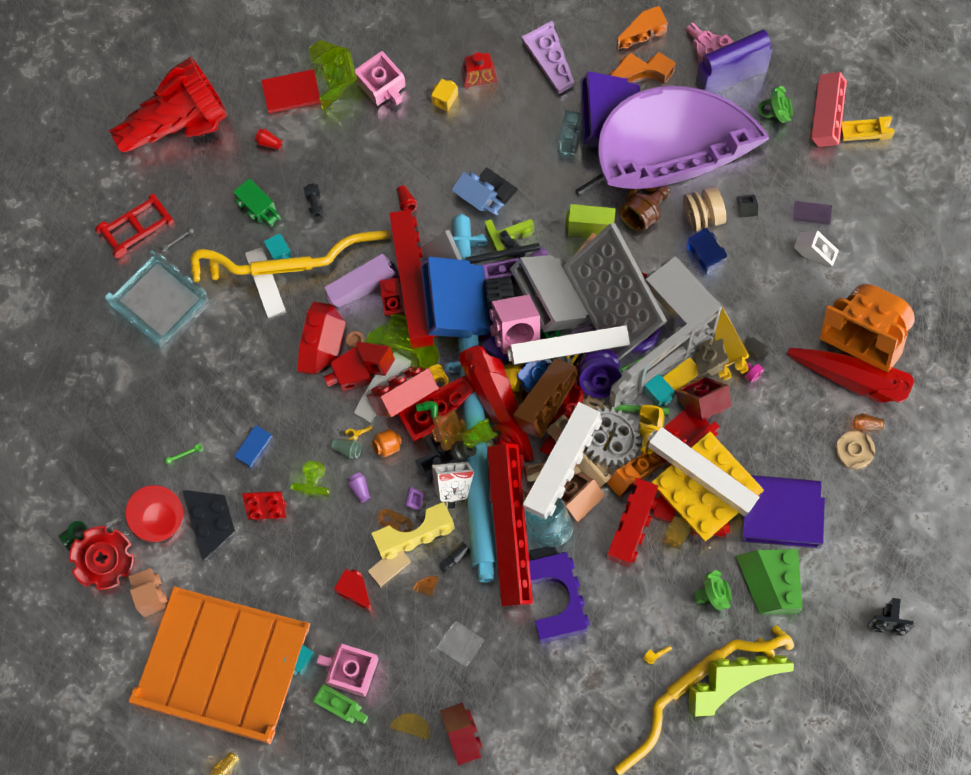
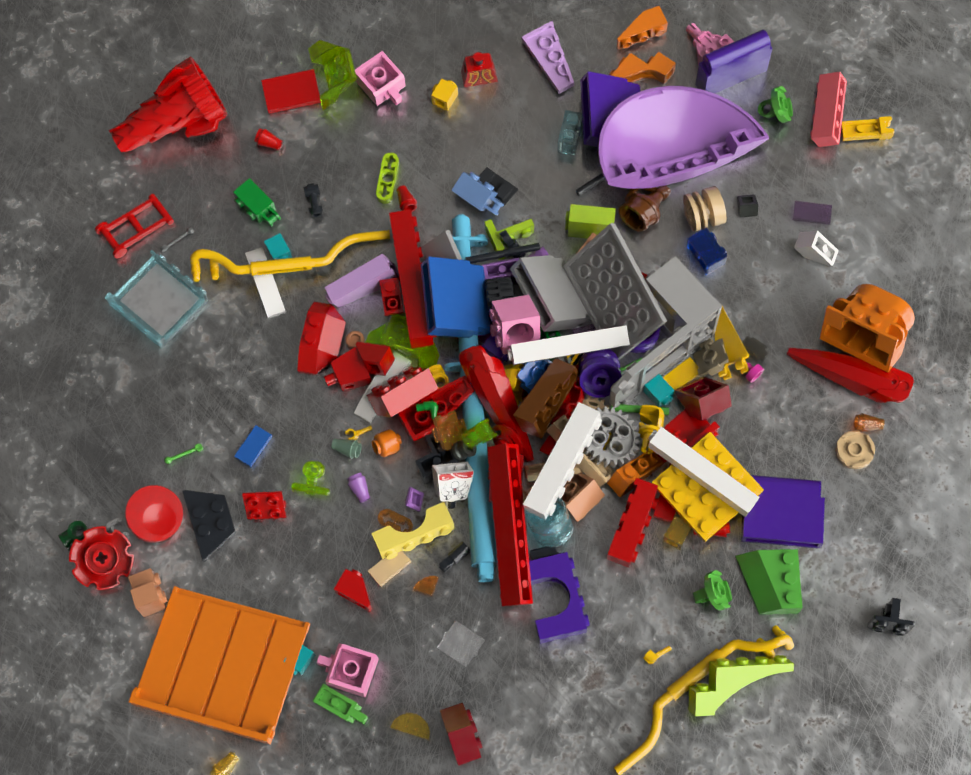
(385, 171): none -> lime beam

